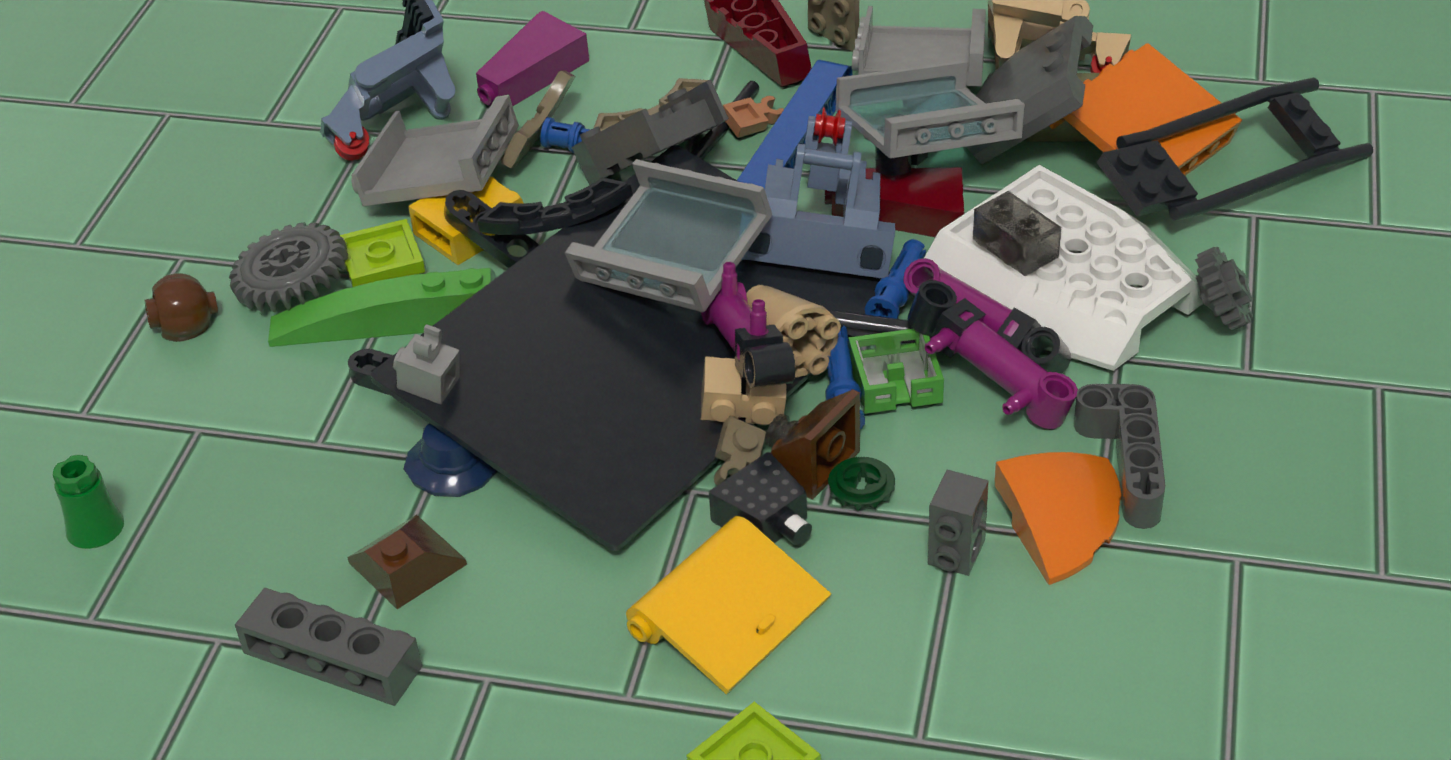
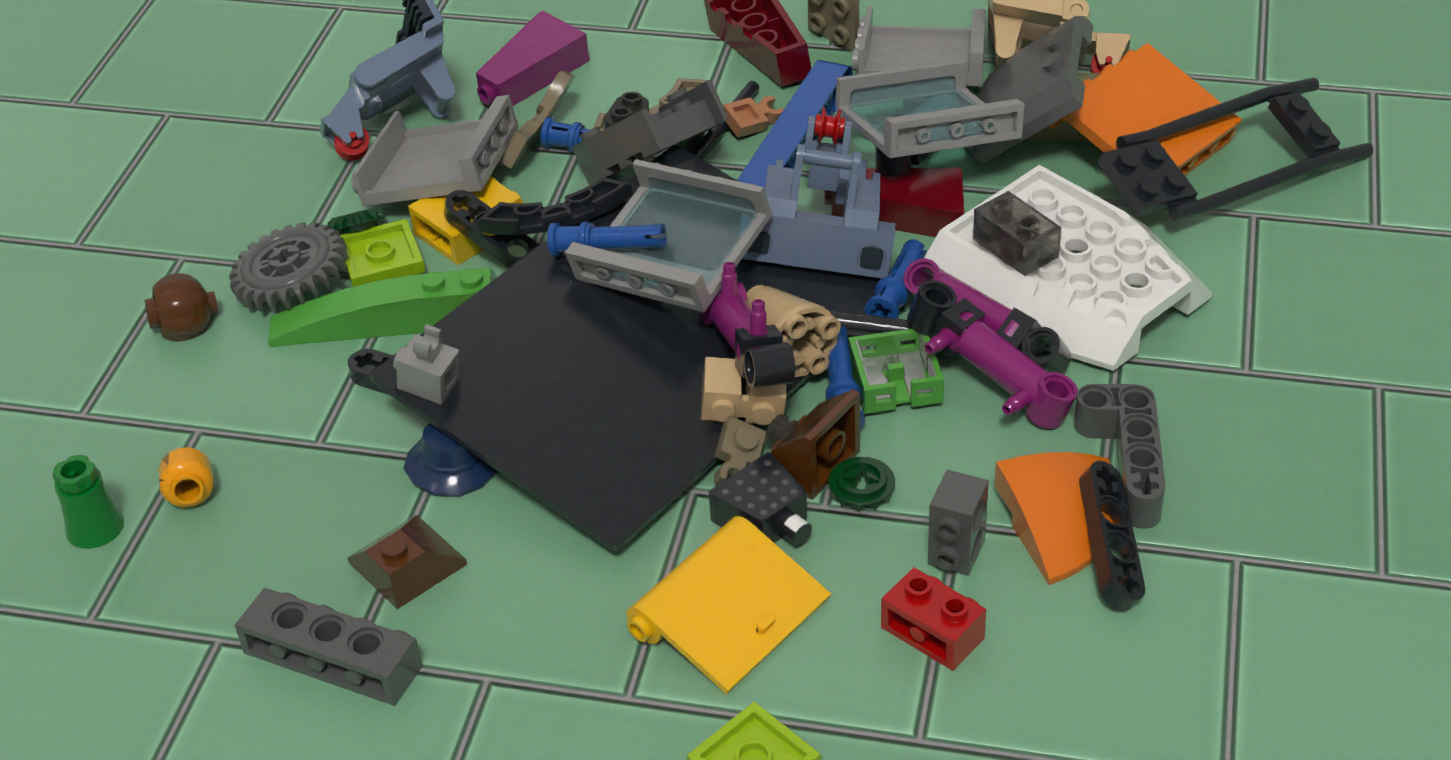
(185, 477): none -> light orange head
(357, 220): none -> dark green gear
(606, 237): none -> blue pin
(624, 107): none -> pearl dark grey plate
(933, 618): none -> red brick
(1118, 579): none -> black beam
(1224, 288): dark grey gear -> none

